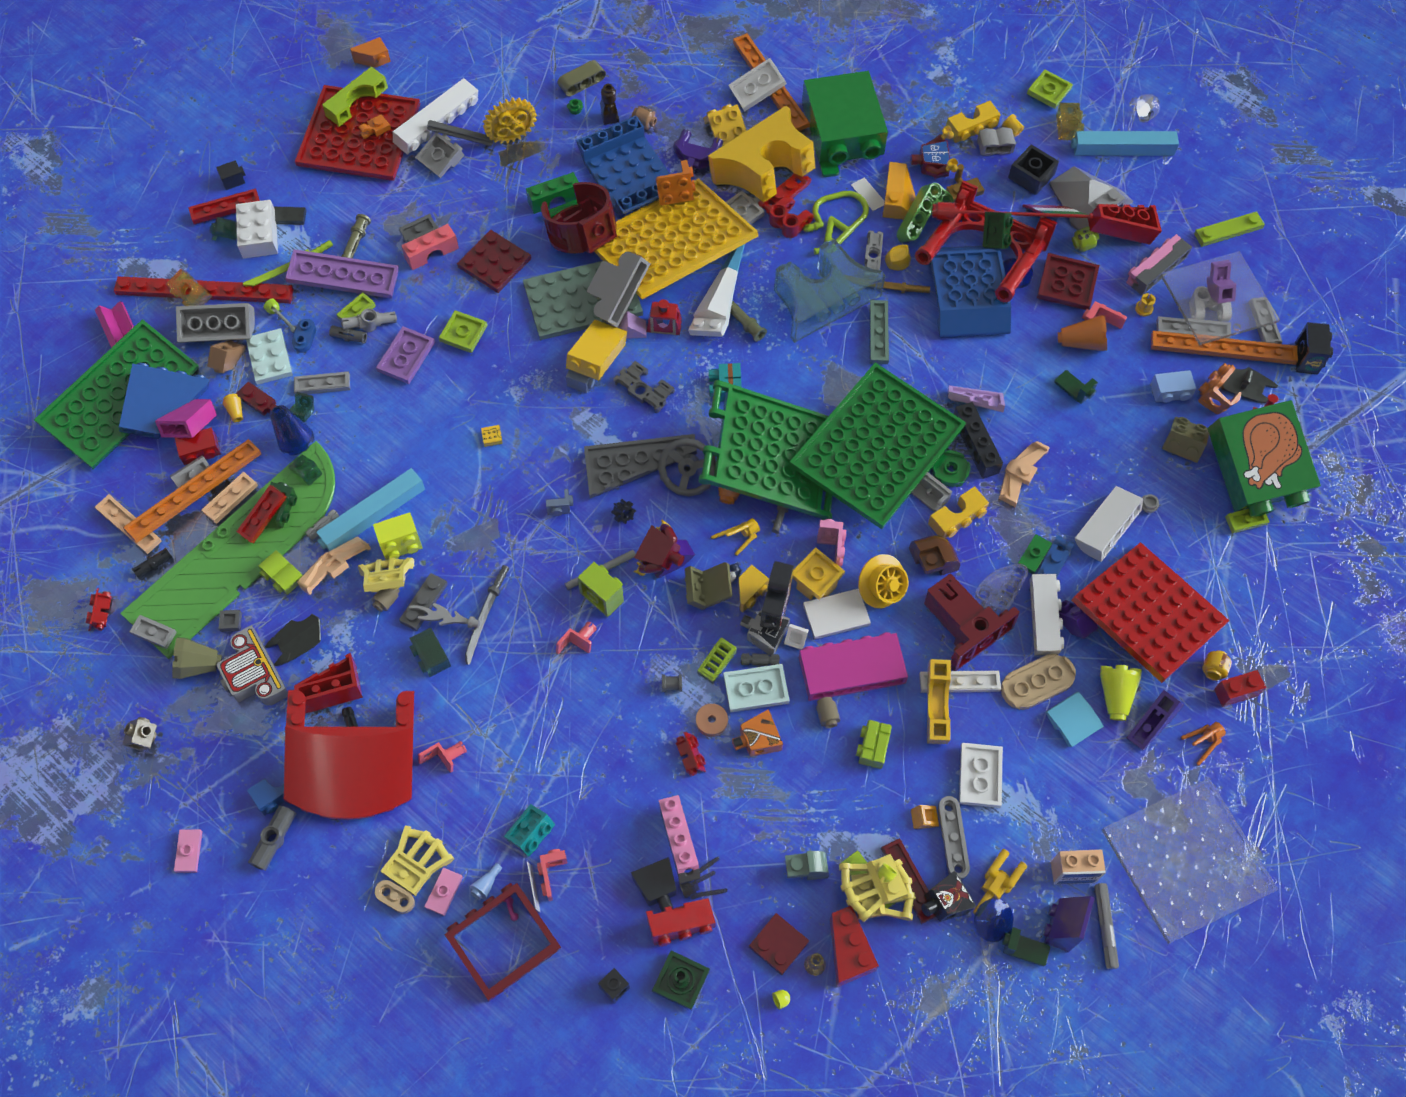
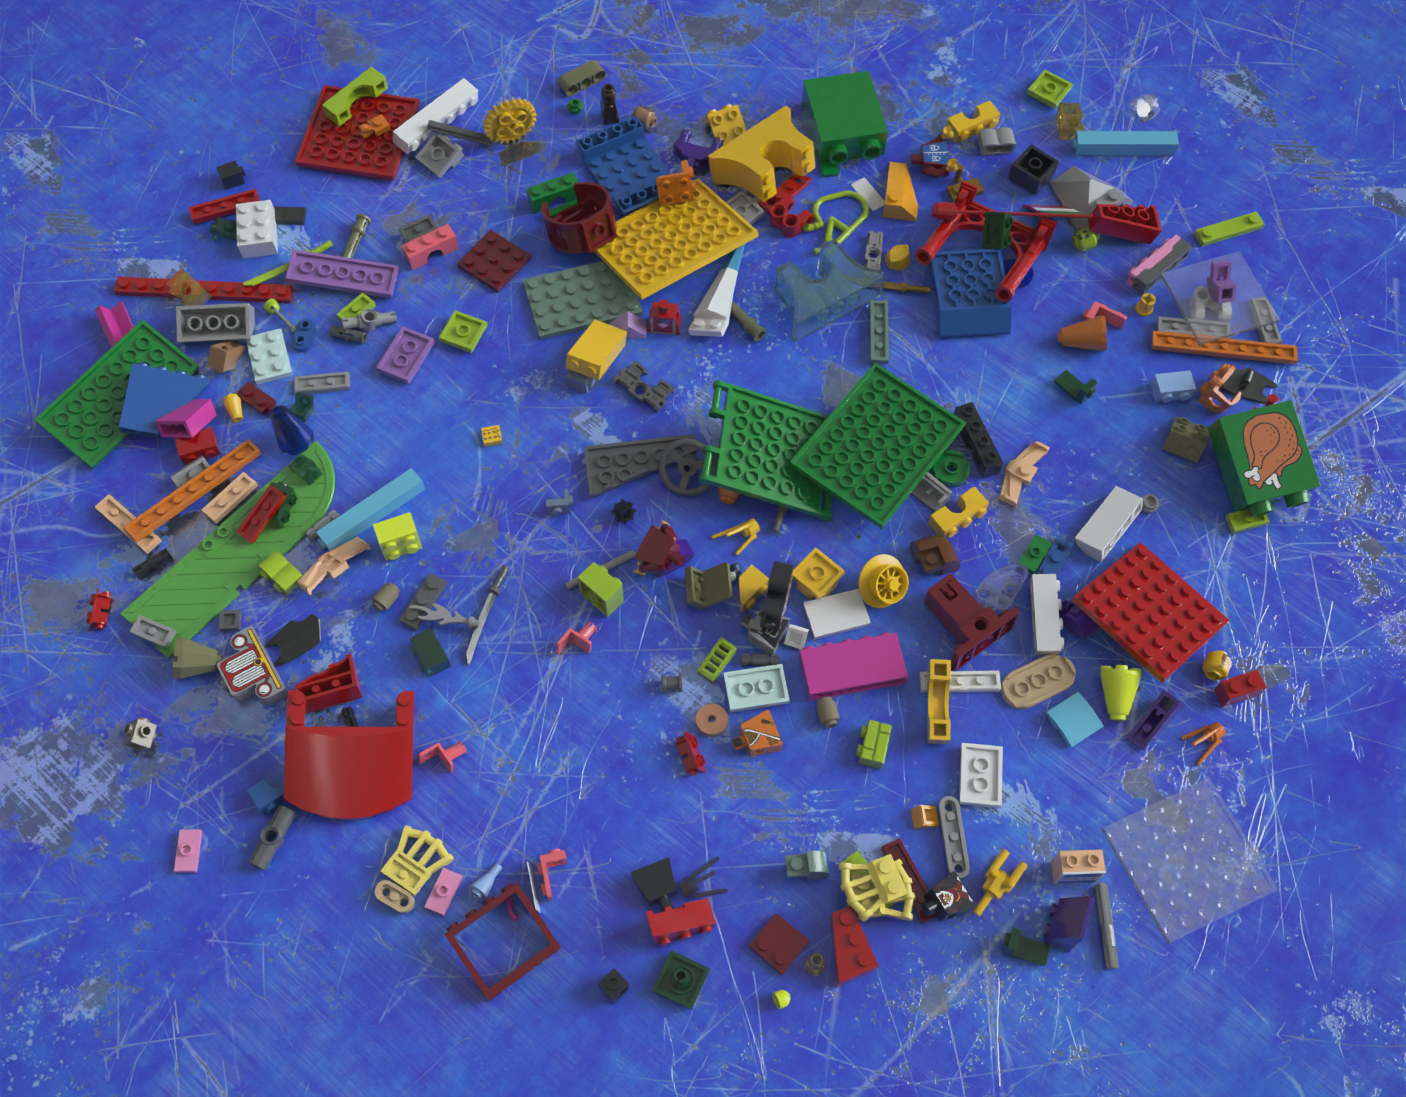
(371, 53): orange slope -> none
(385, 579): light yellow plate -> none
(530, 829): teal bracket -> none
(617, 286): light grey brick -> none
(679, 839): bright pink piece -> none
(727, 373): teal hips -> none
(757, 84): white plate -> none
(781, 97): orange plate -> none
(832, 533): bright pink bracket -> none
(886, 871): neon yellow hinge -> none
(921, 211): bright green beam -> none
(980, 398): lavender wing -> none
(986, 918): clear blue dish -> none
(1014, 124): yellow bush -> none
(1068, 281): dark red plate -> none
(1313, 348): black brick -> none

